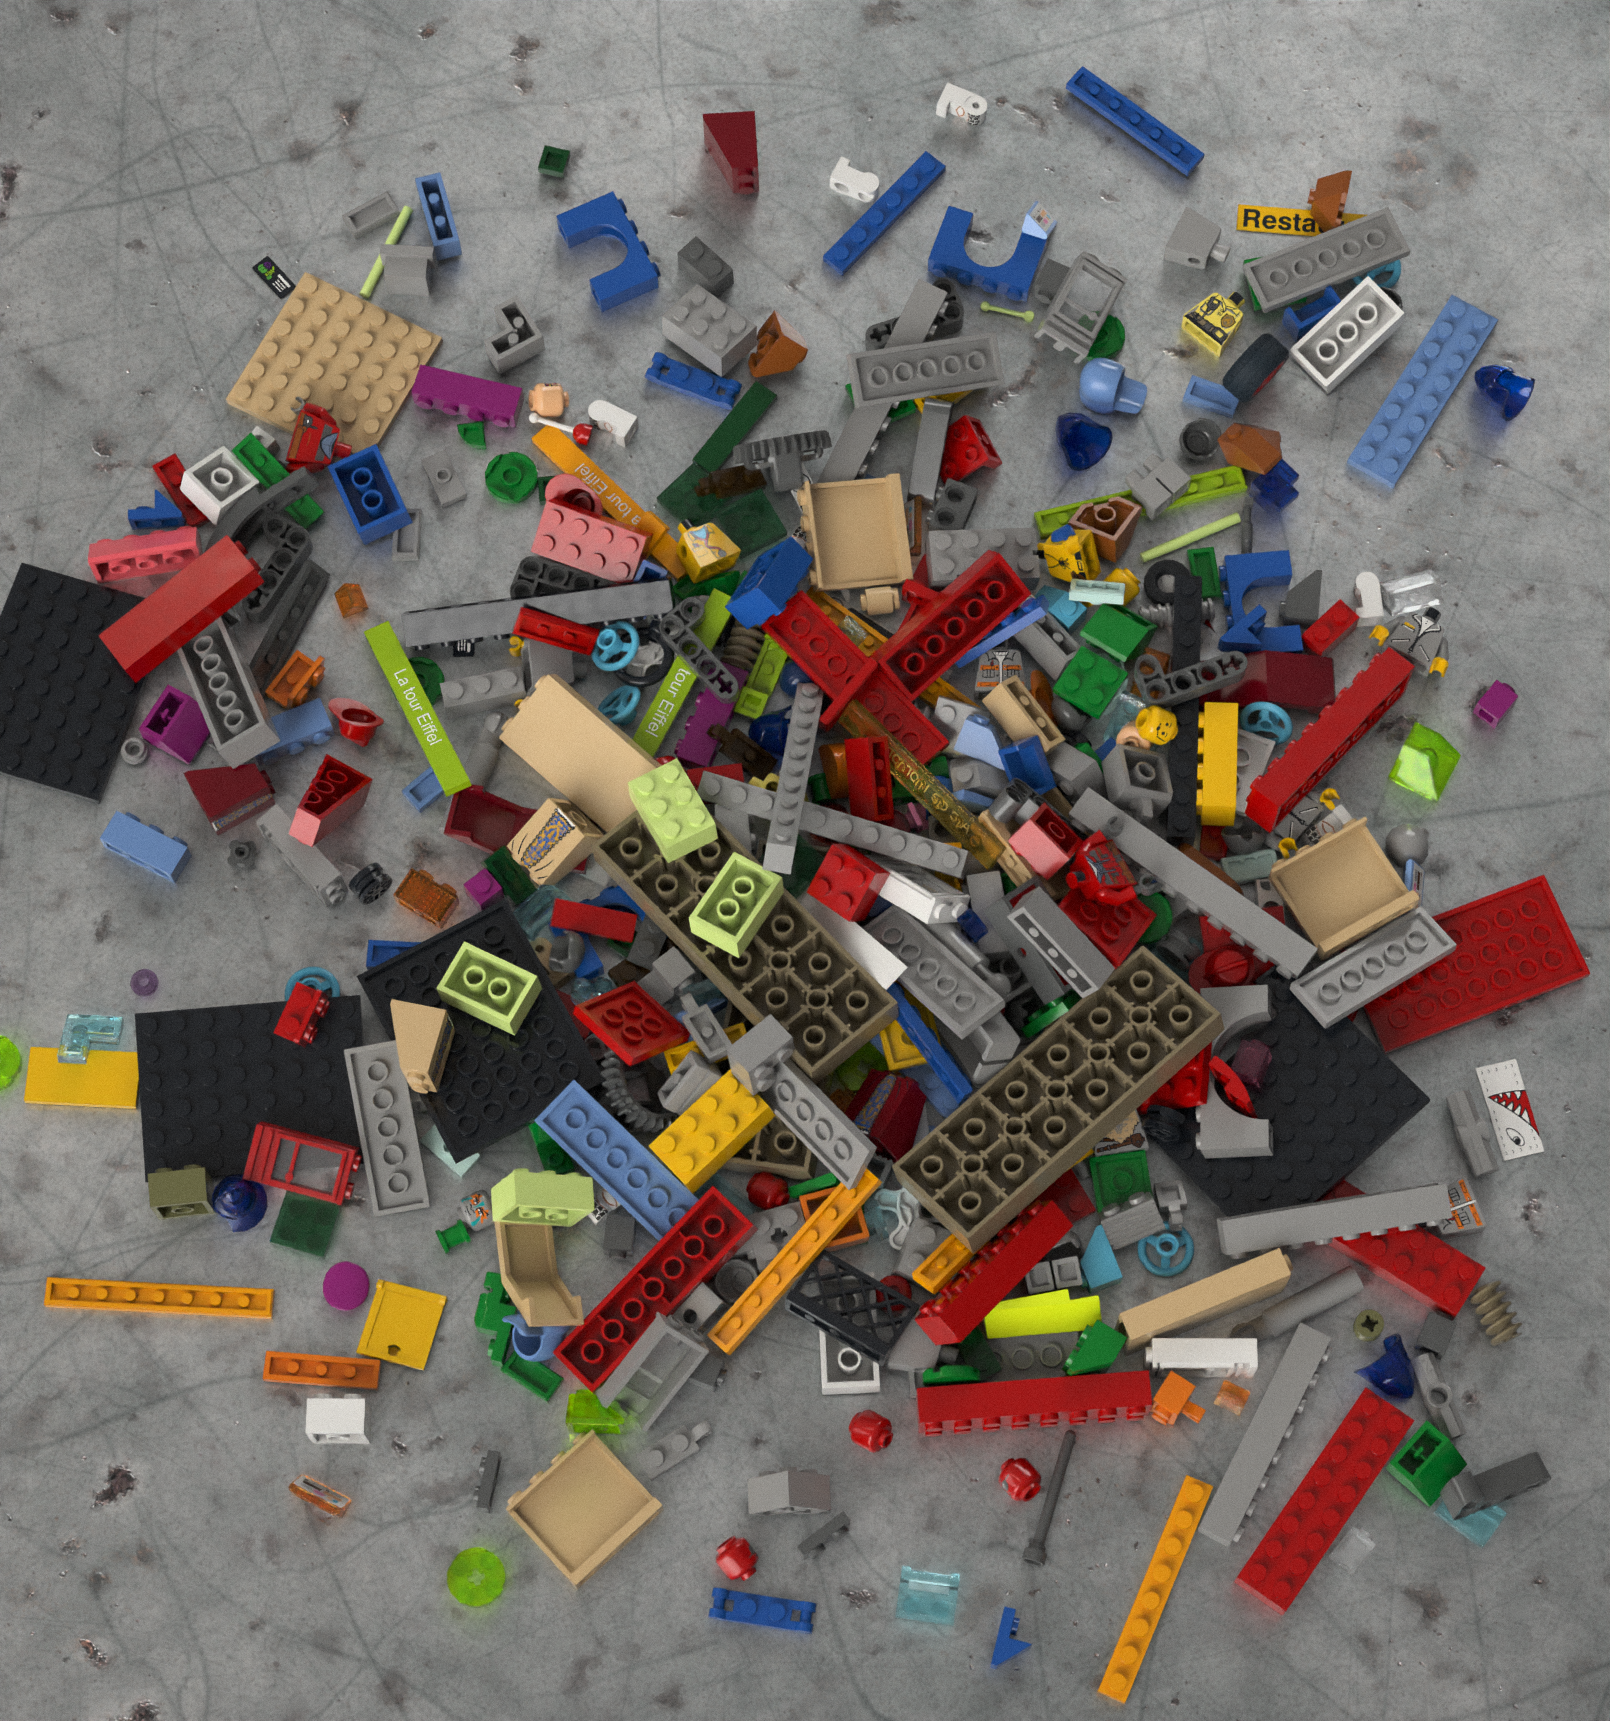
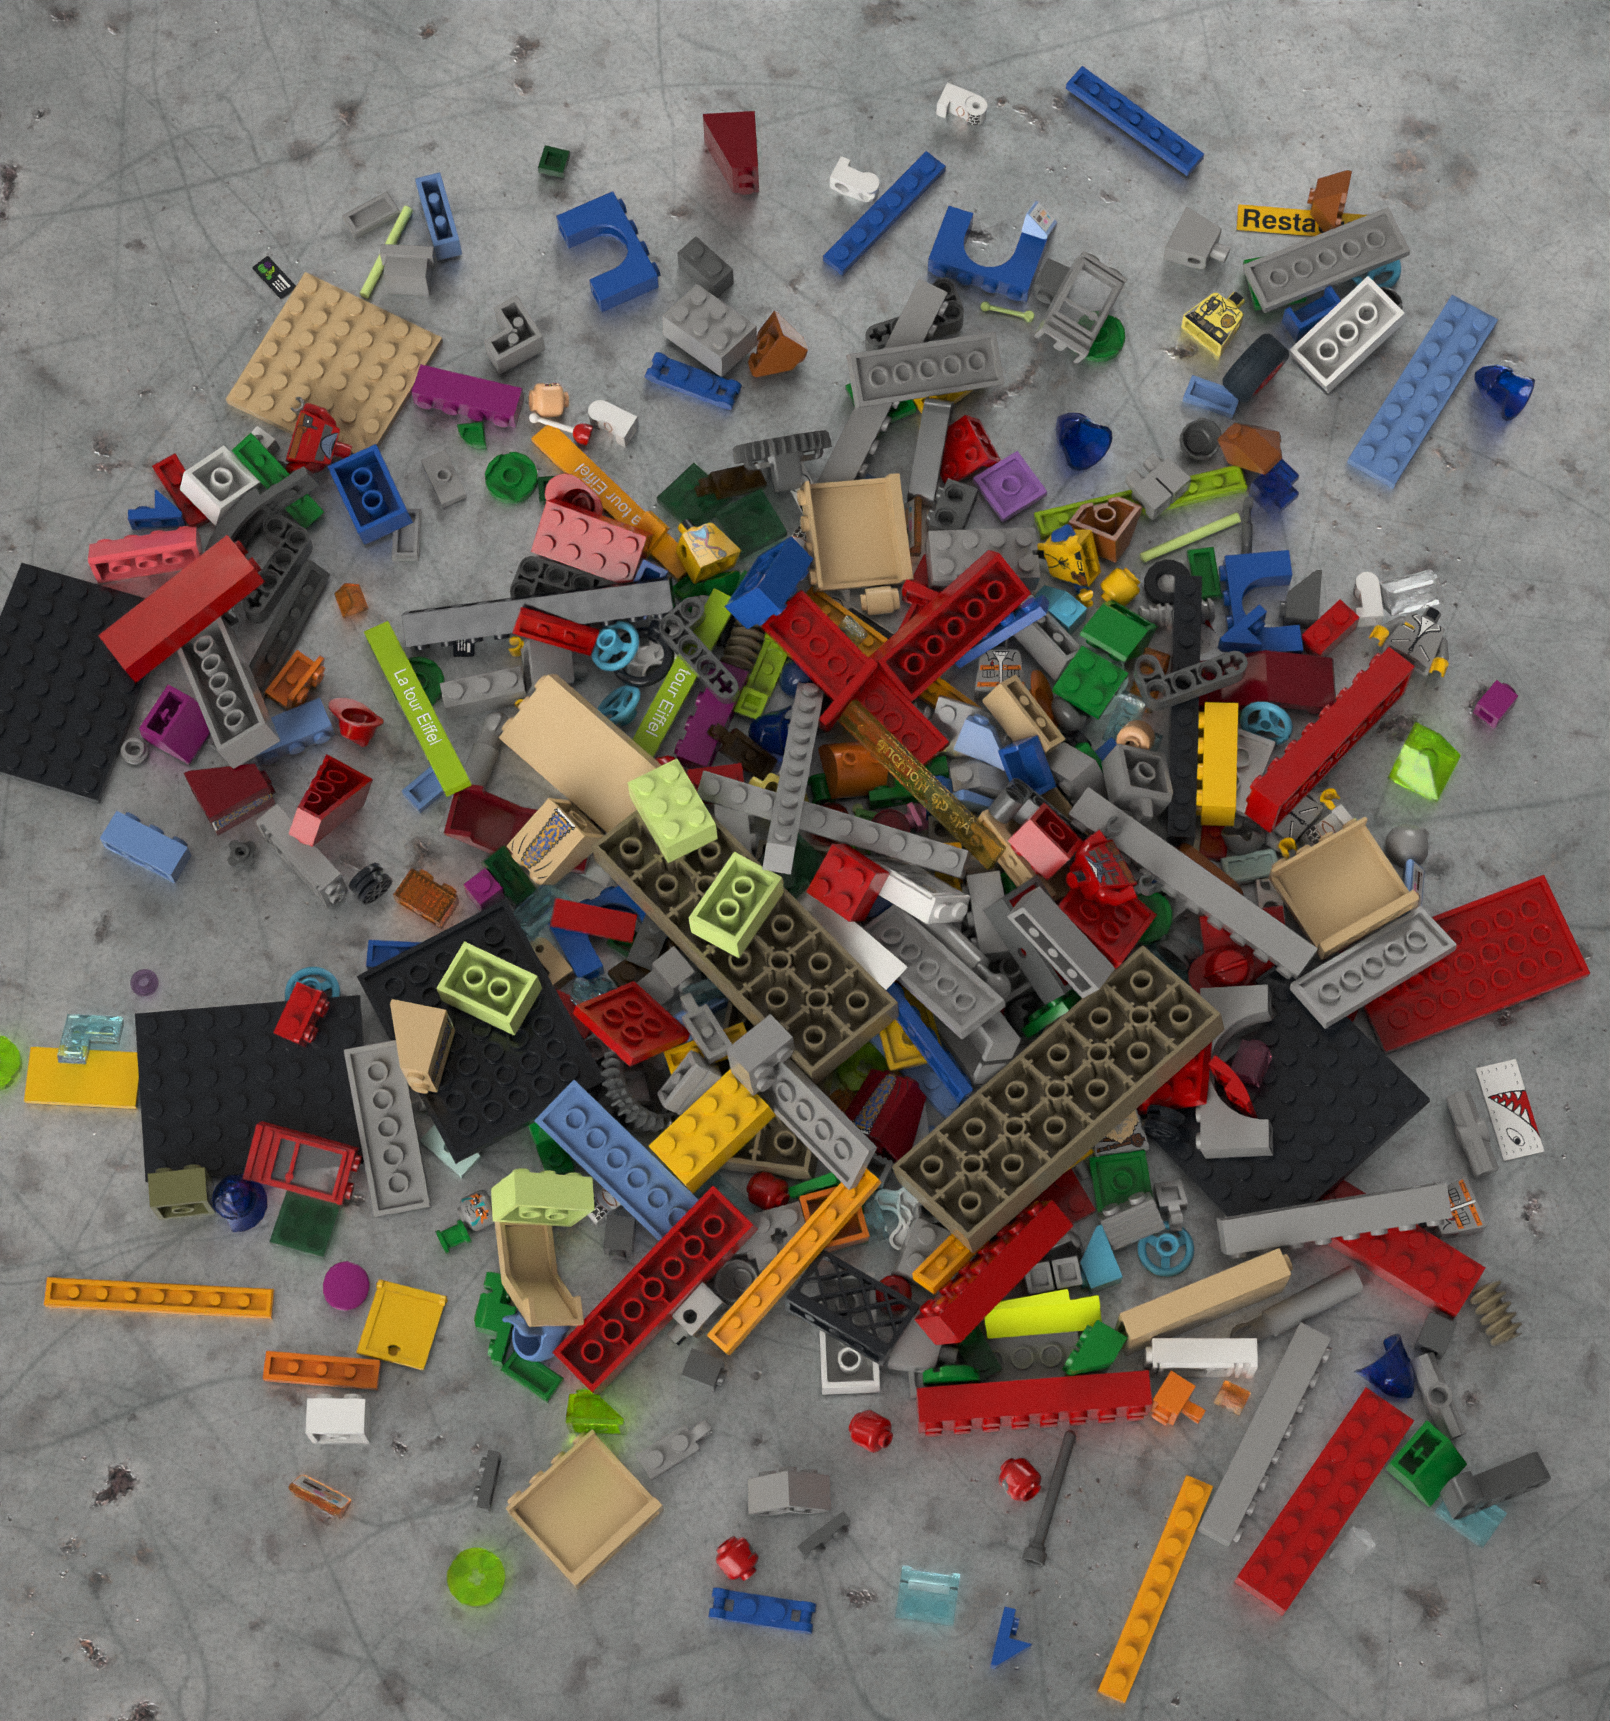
(567, 952): dark grey hair -> none
(653, 1370): light grey door -> none
(735, 428): dark green tile -> none
(869, 778): red brick -> none
(972, 925): clear blue piece -> none
(1010, 486): none -> medium lavender plate
(1097, 591): light aqua plate -> none
(1108, 389): medium blue piece -> none
(1156, 725): yellow head -> none
(1366, 1330): olive wheel -> none

